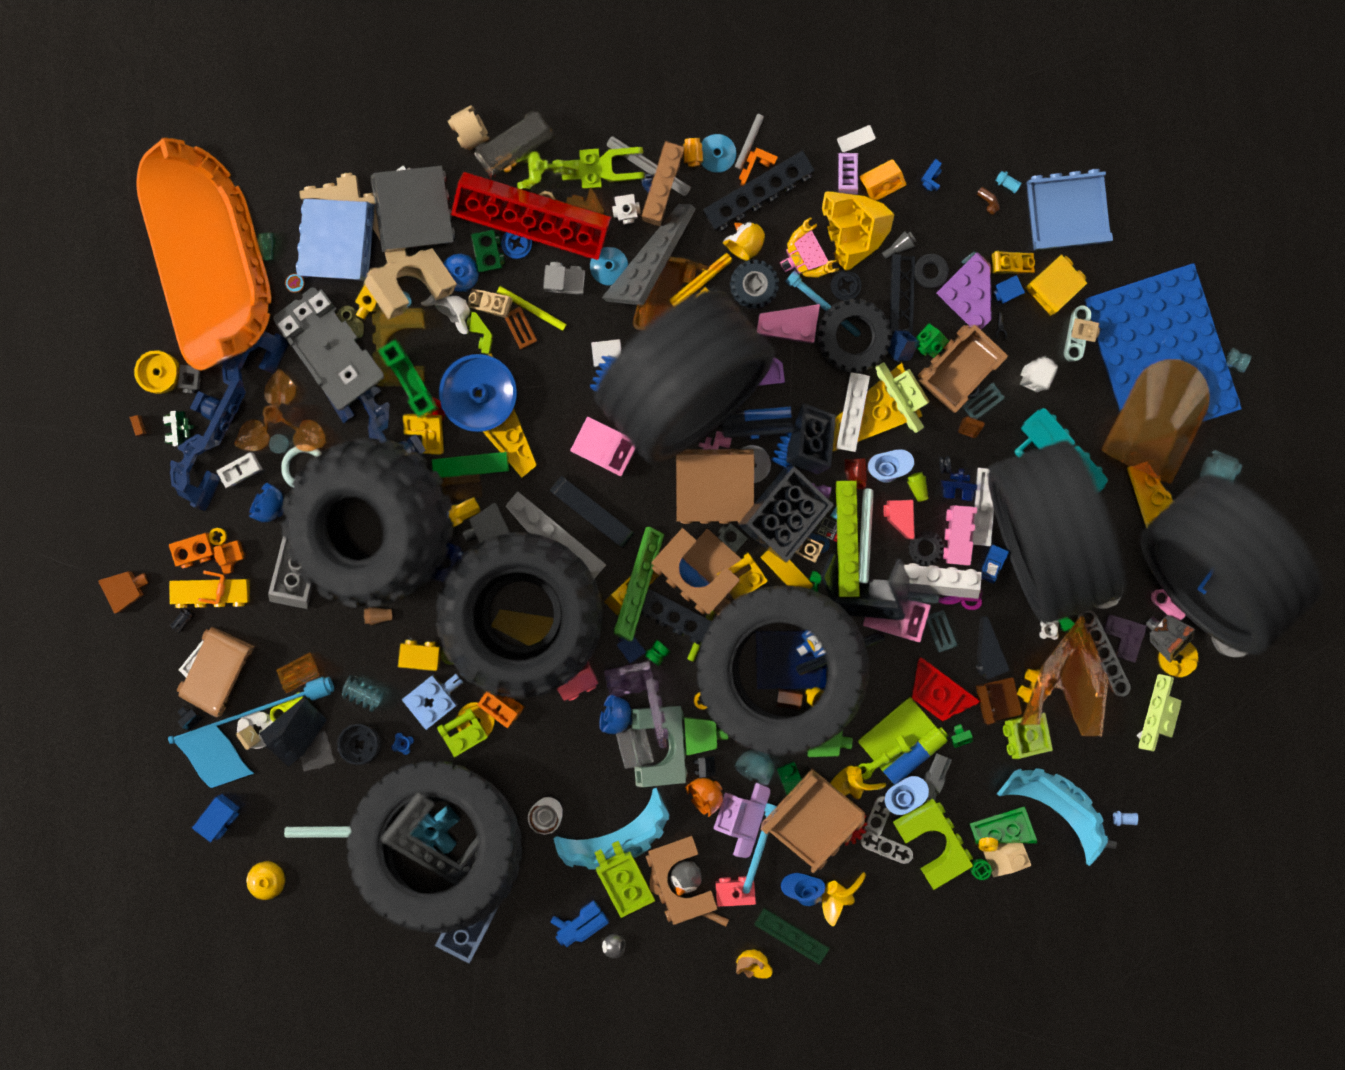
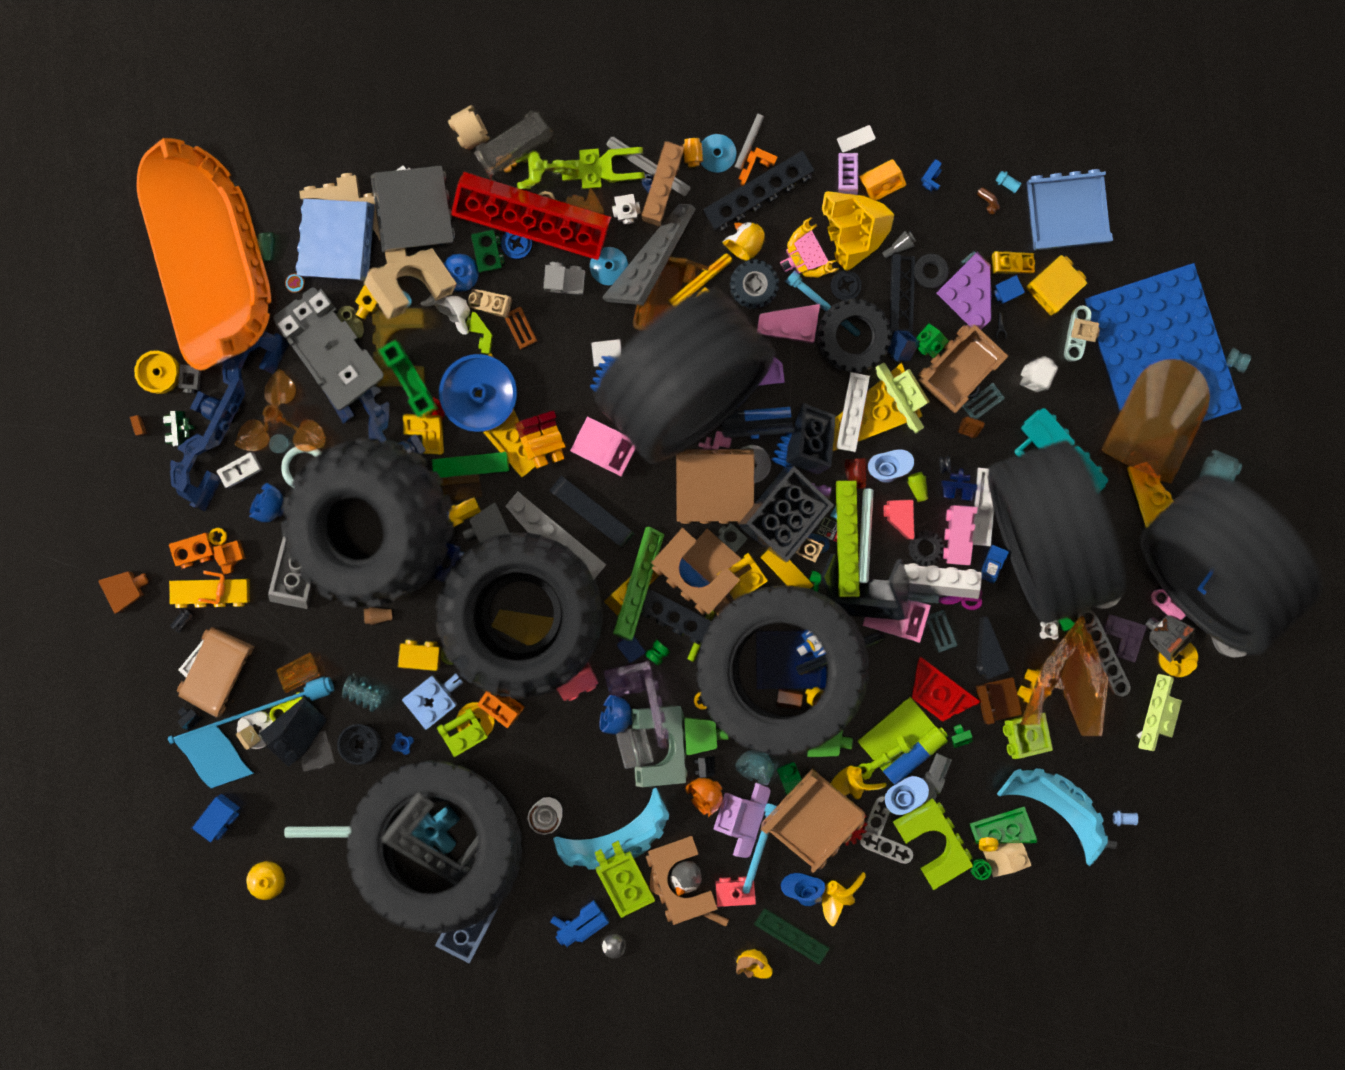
(533, 309): neon yellow bar -> none
(541, 438): none -> light orange hips

